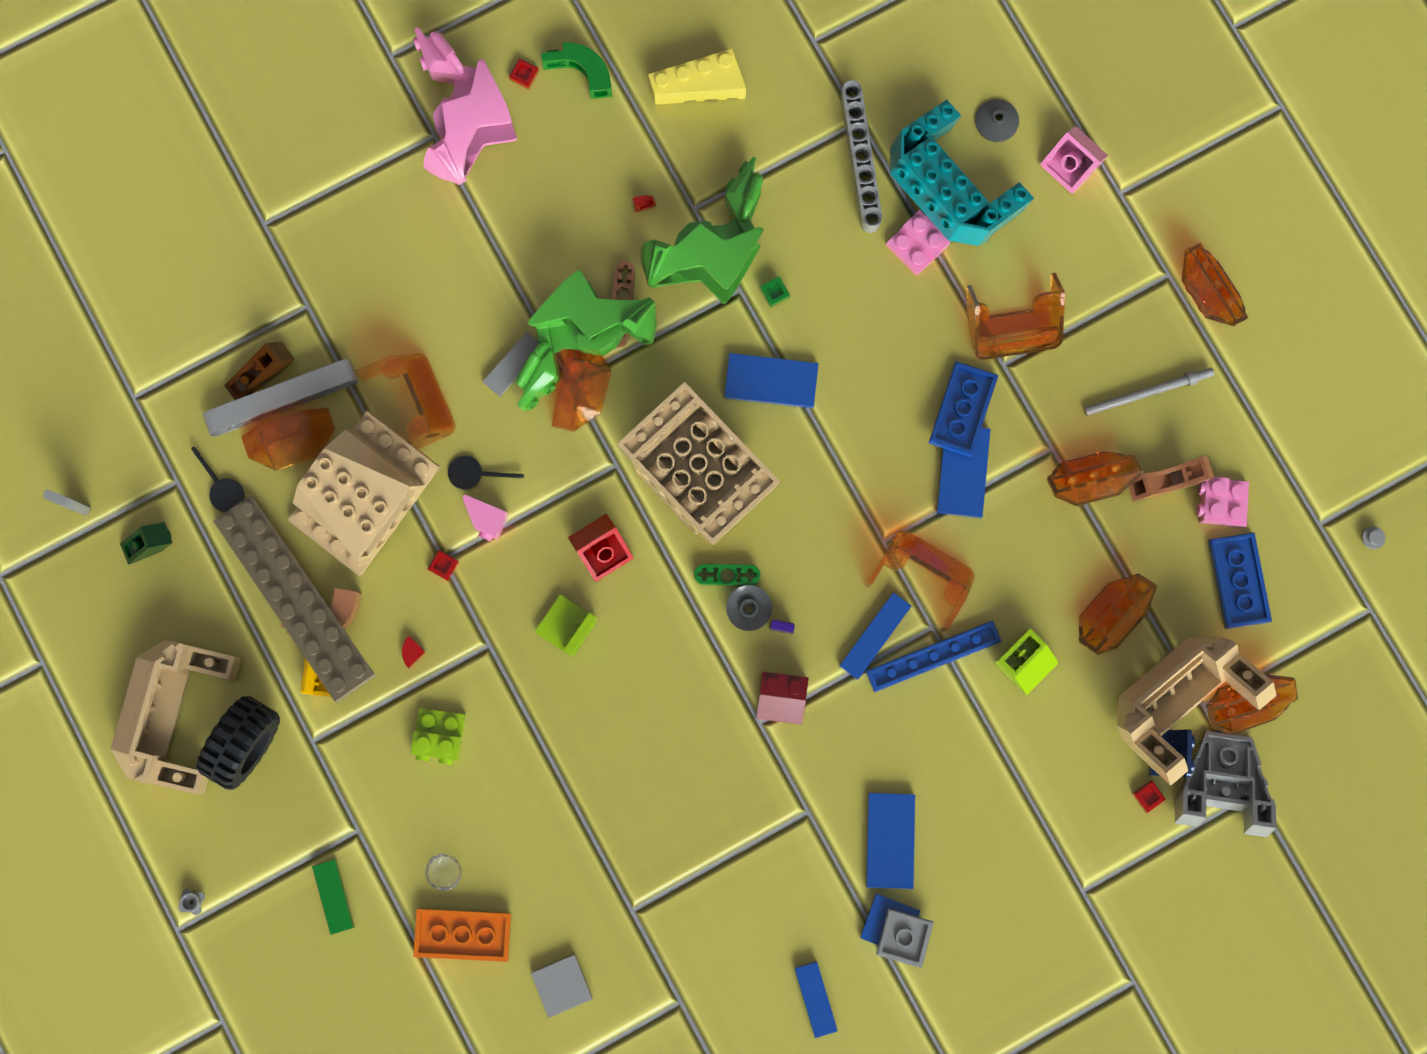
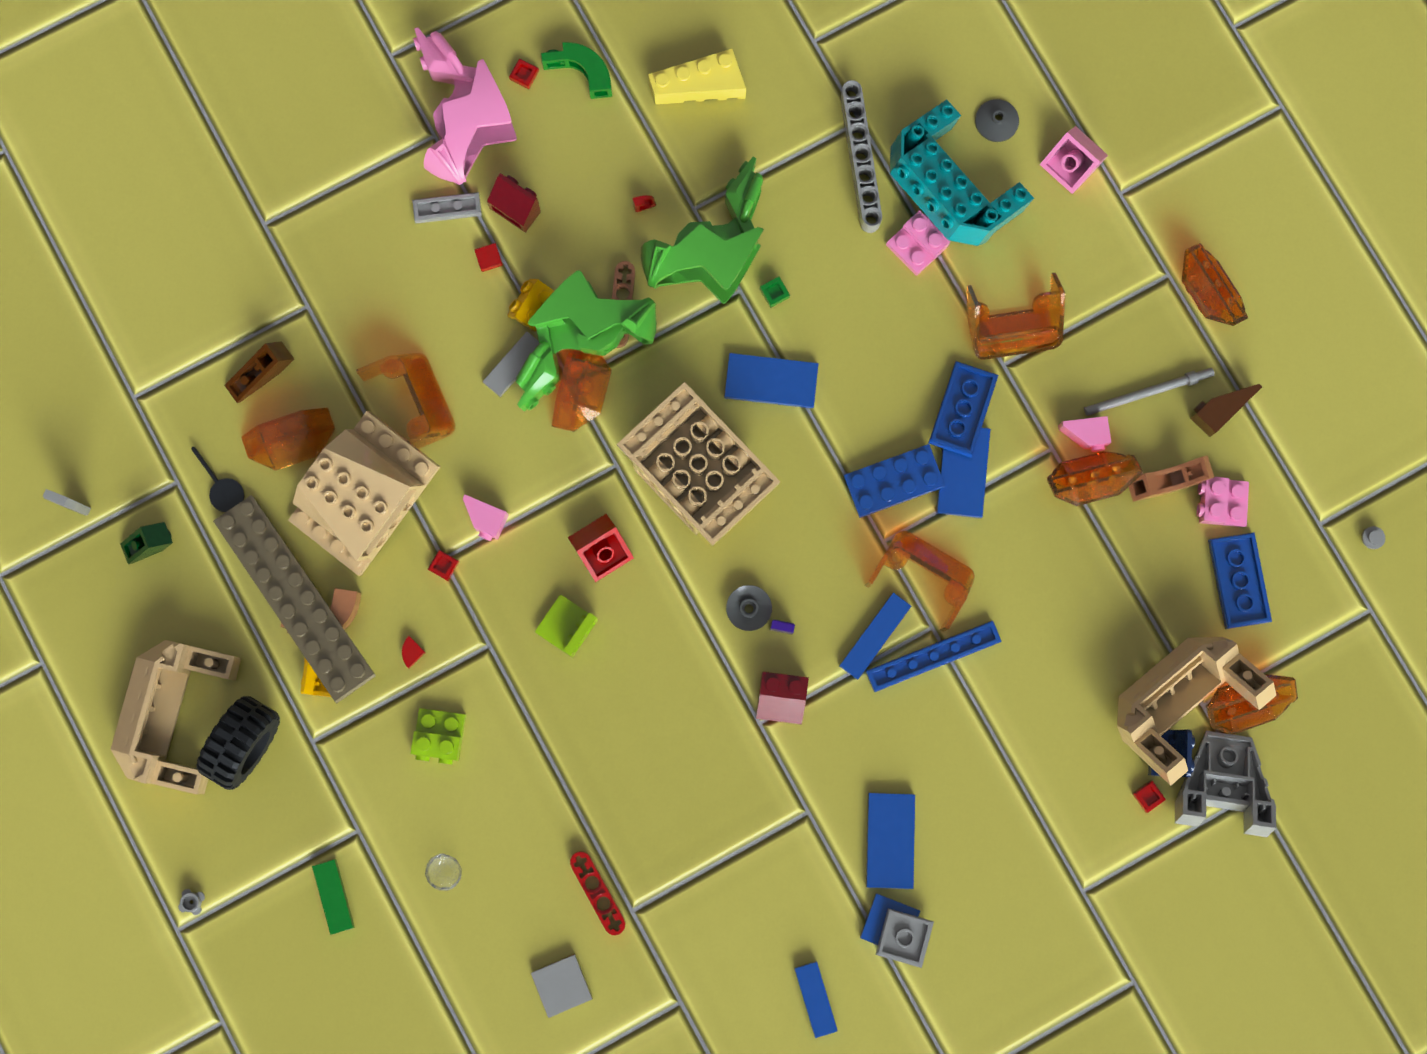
(280, 397): light grey beam -> none
(447, 207): none -> light grey tile
(462, 935): orange plate -> none
(466, 473): black piece -> none
(488, 257): none -> red tile
(513, 202): none -> dark red slope
(531, 298): none -> yellow bracket
(600, 891): none -> red beam
(710, 569): green beam -> none
(894, 481): none -> blue plate
(1027, 661): lime slope -> none
(1088, 433): none -> bright pink slope
(1115, 613): clear orange wedge -> none
(1219, 410): none -> reddish brown slope

